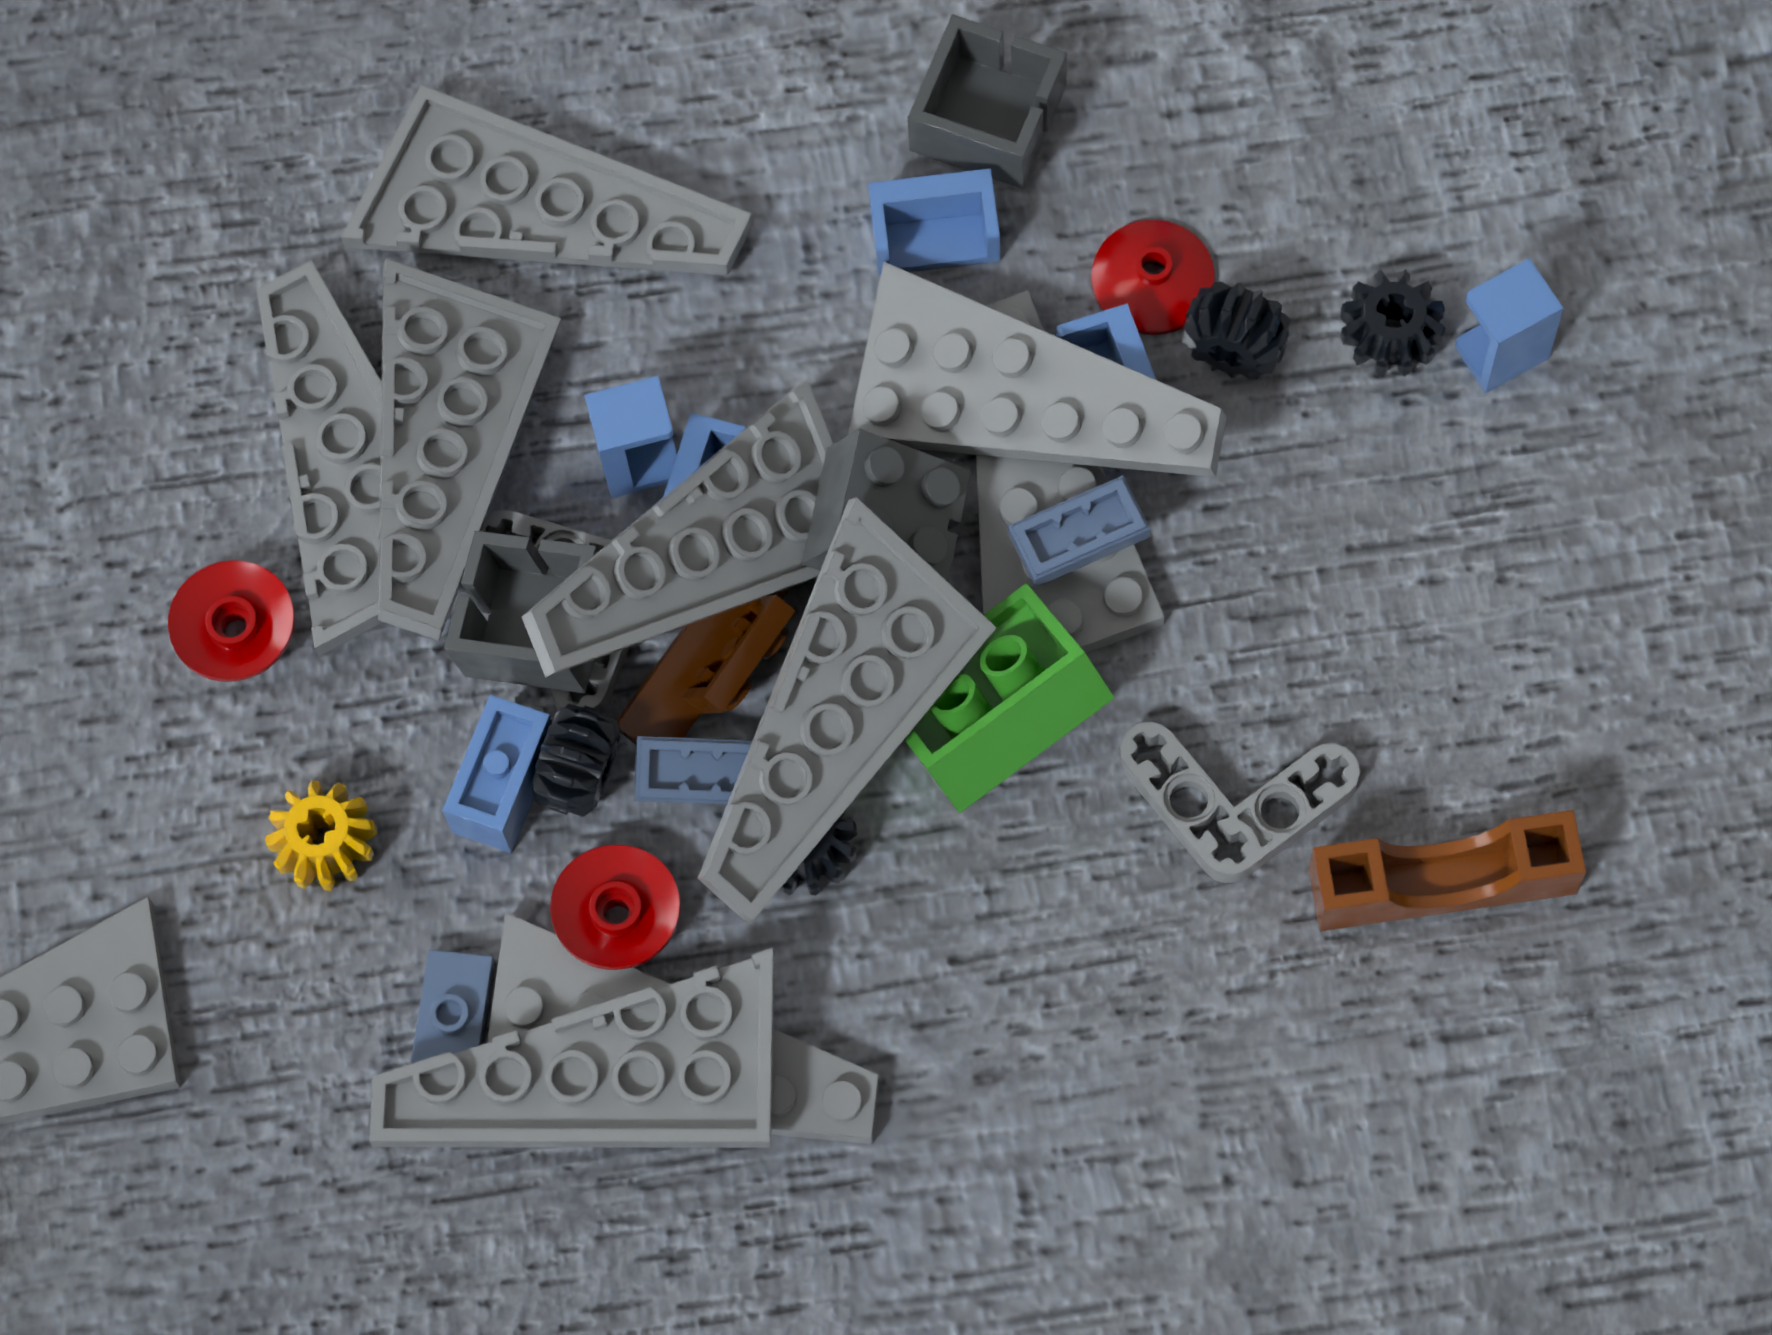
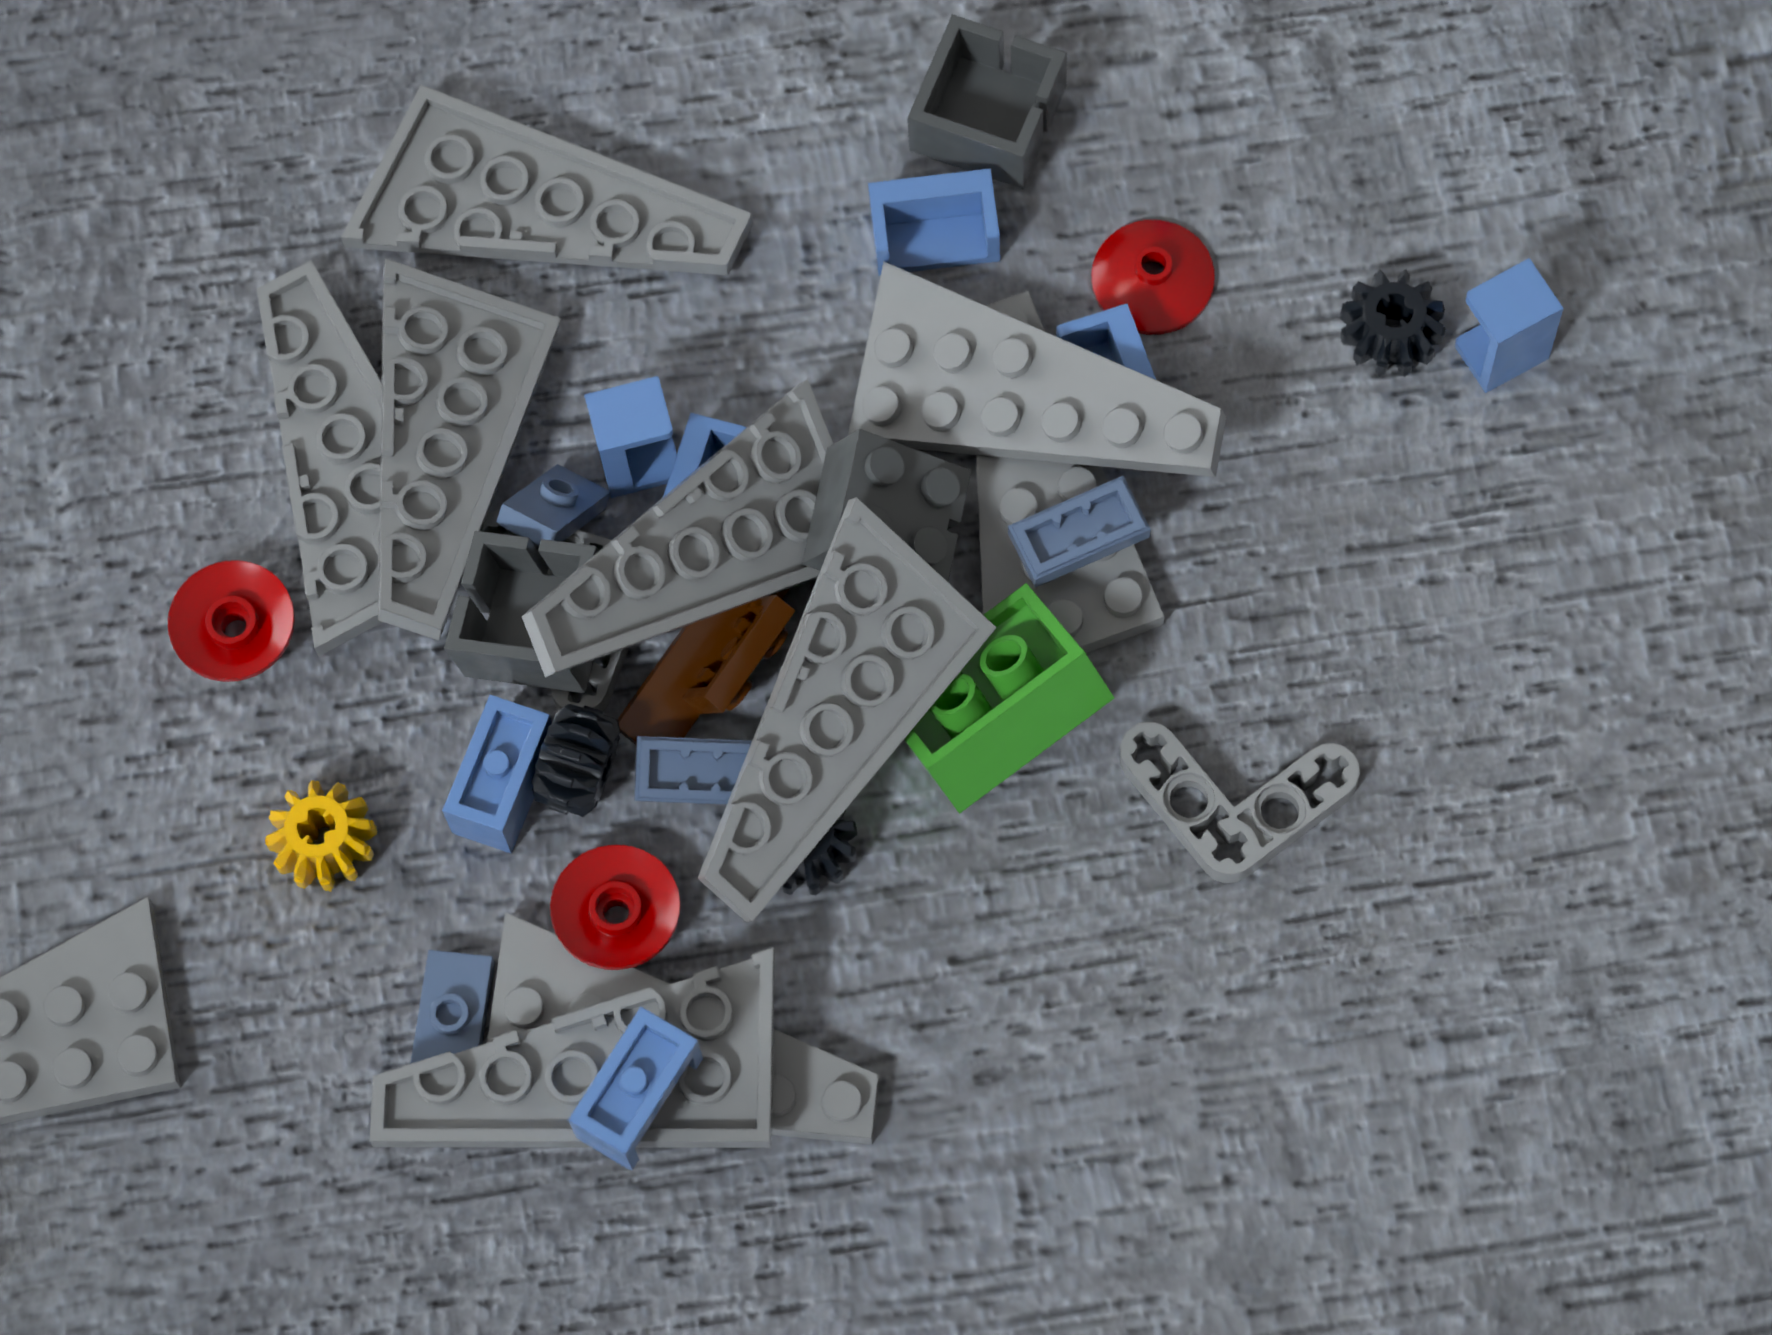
(553, 506): none -> sand blue plate
(633, 1086): none -> medium blue panel
(1236, 330): black gear -> none
(1503, 866): dark orange arch -> none

